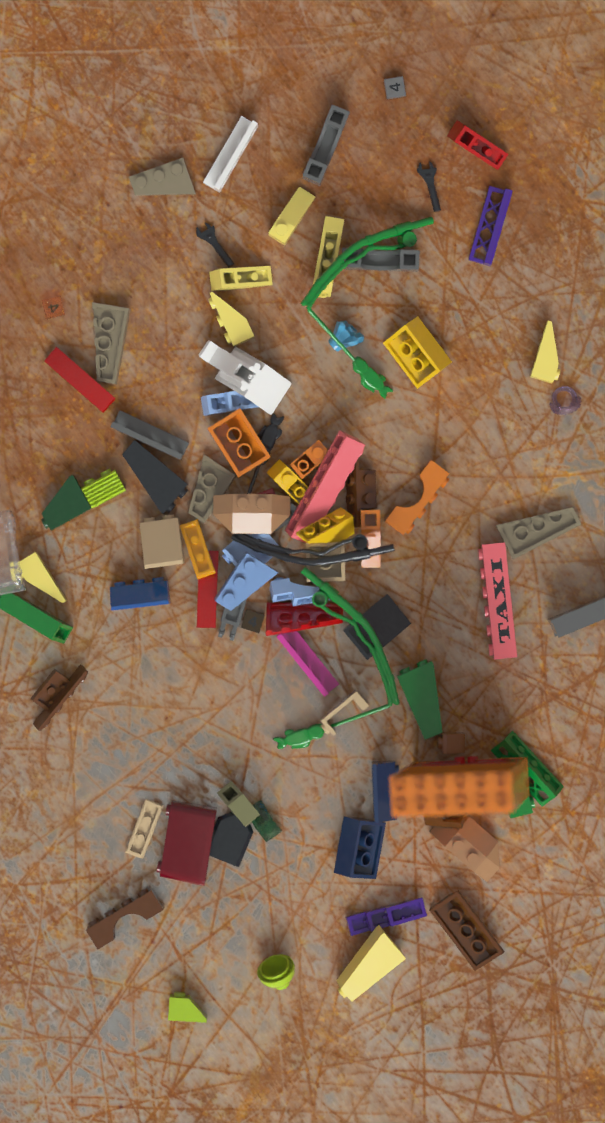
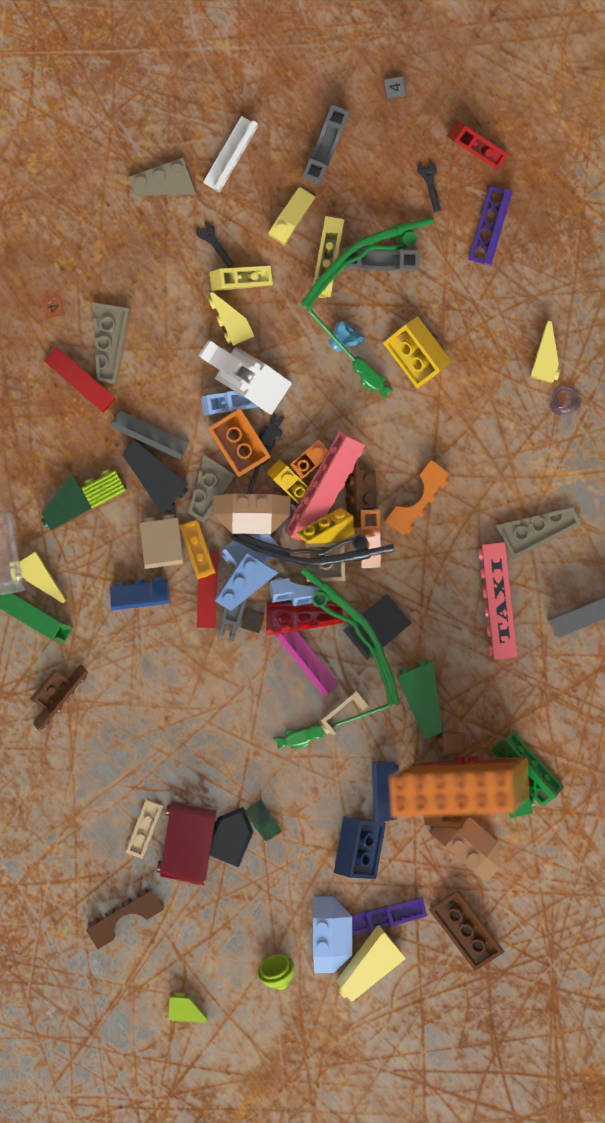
(238, 803): olive slope -> none
(330, 934): none -> light blue wedge

